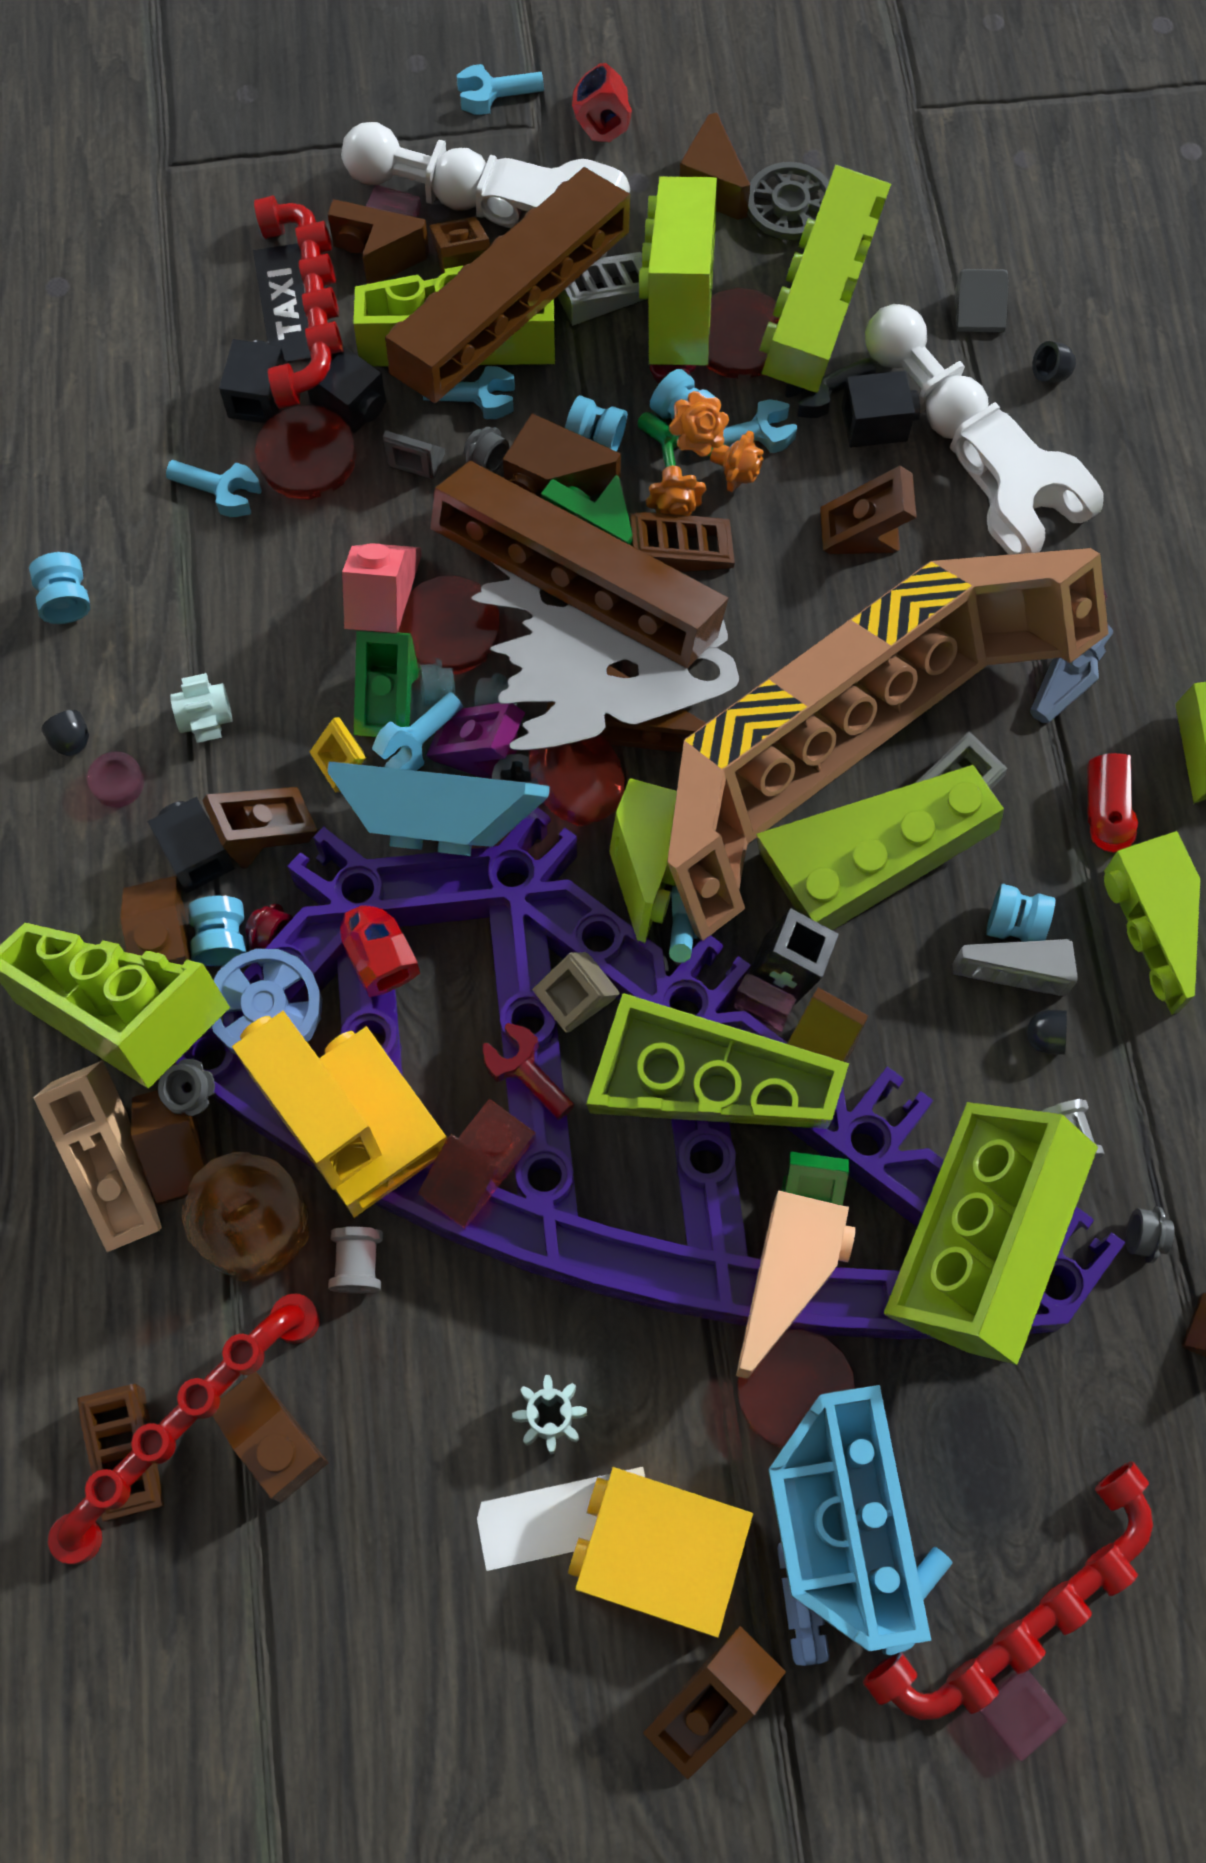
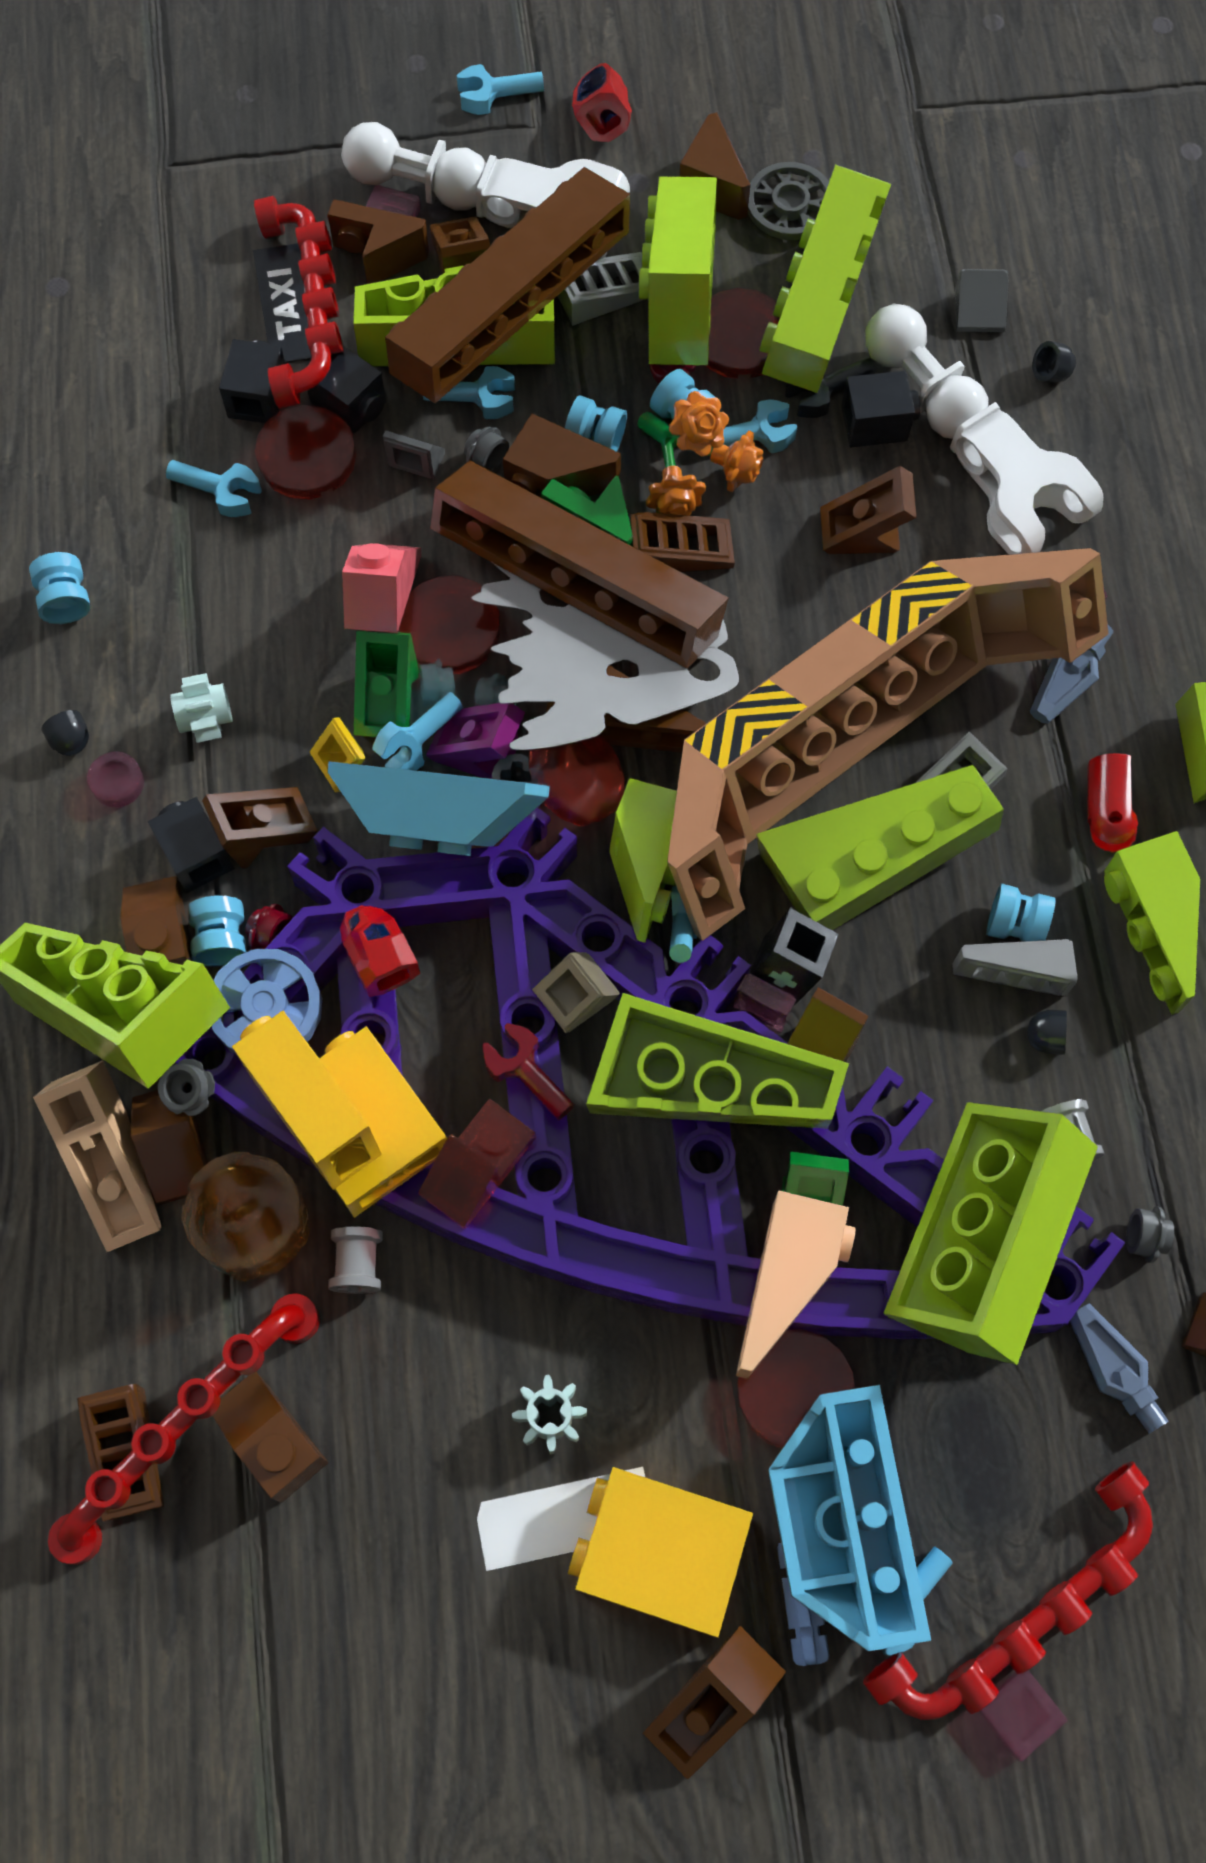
(1117, 1366): none -> sand blue piece

